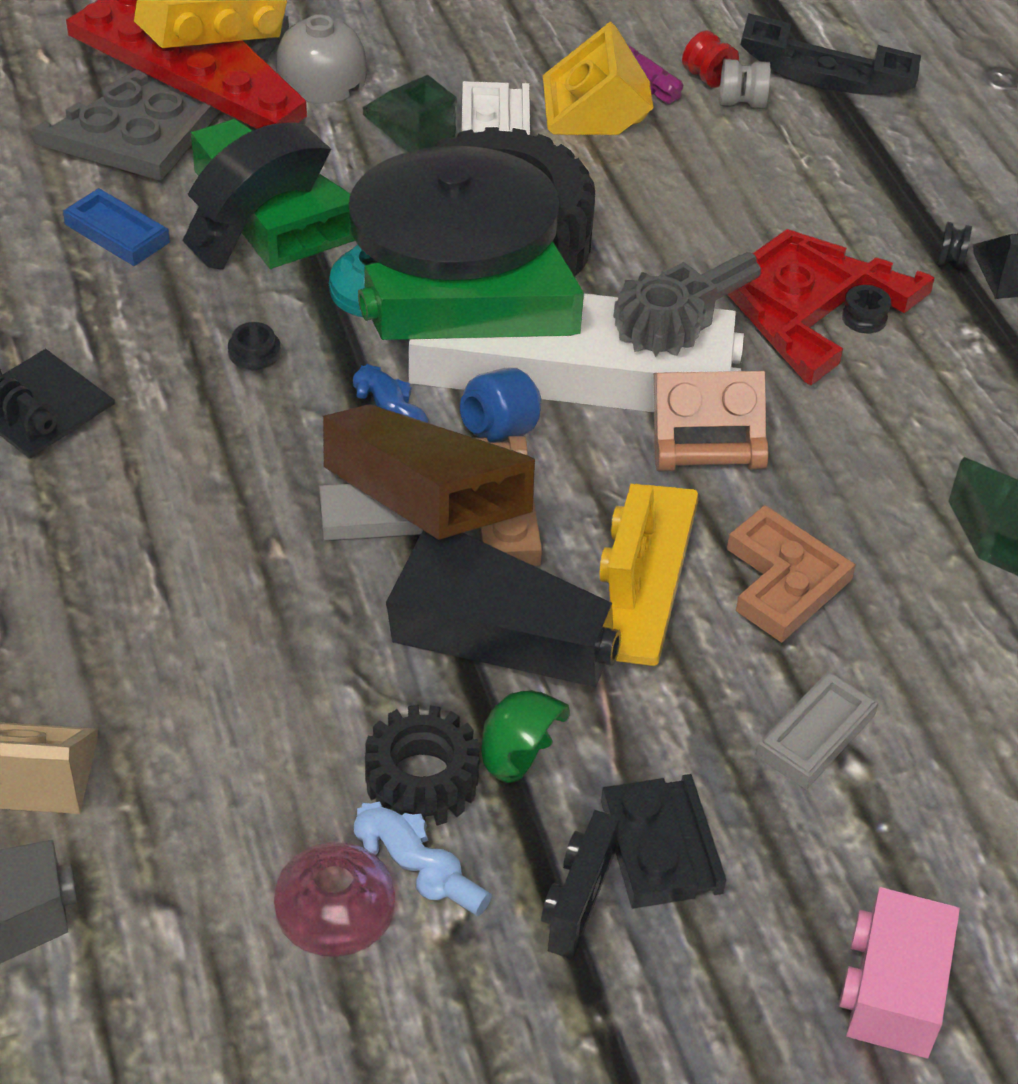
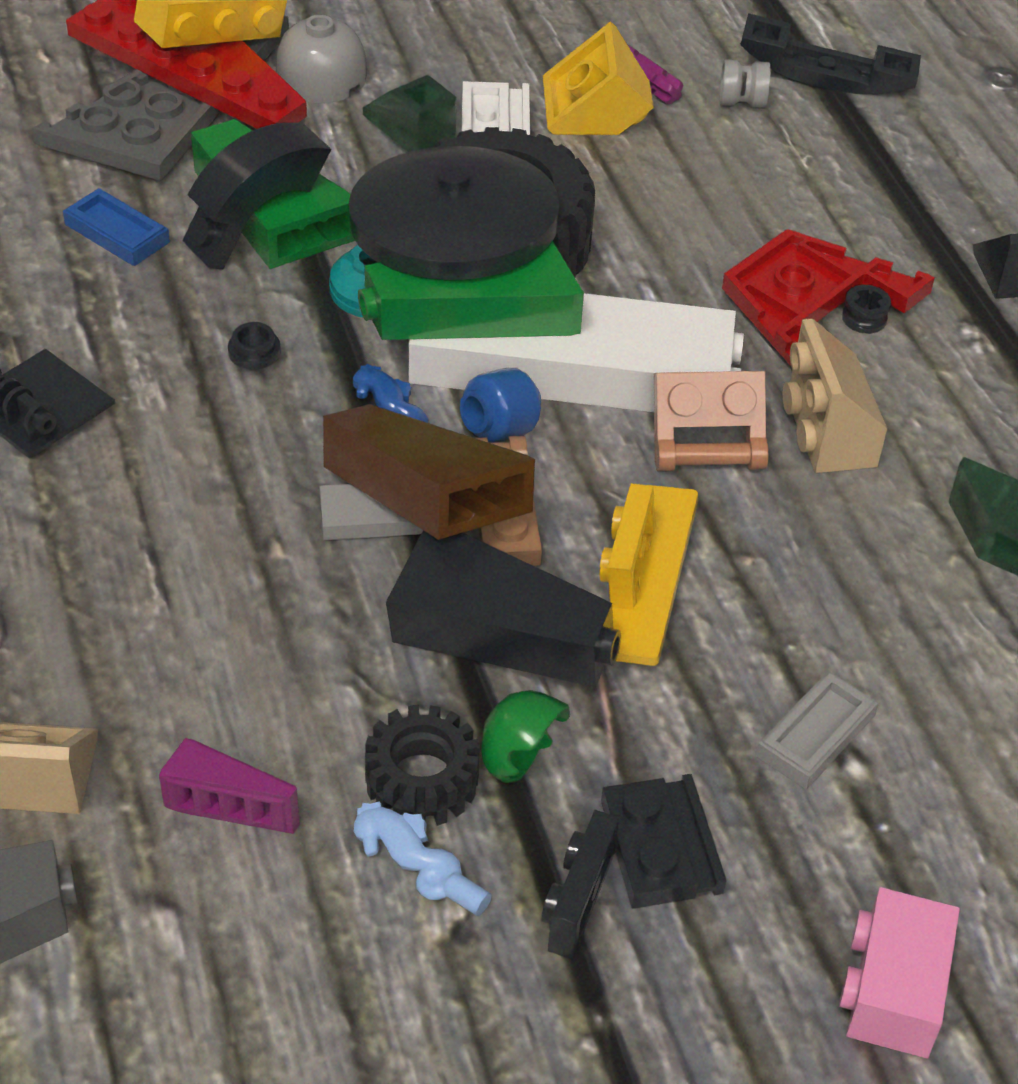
(225, 789): none -> magenta slope
(334, 921): clear pink piece -> none
(677, 304): dark grey gear -> none
(705, 57): red wheel -> none
(796, 572): nougat plate -> none
(832, 403): none -> tan slope
(954, 245): black bush -> none

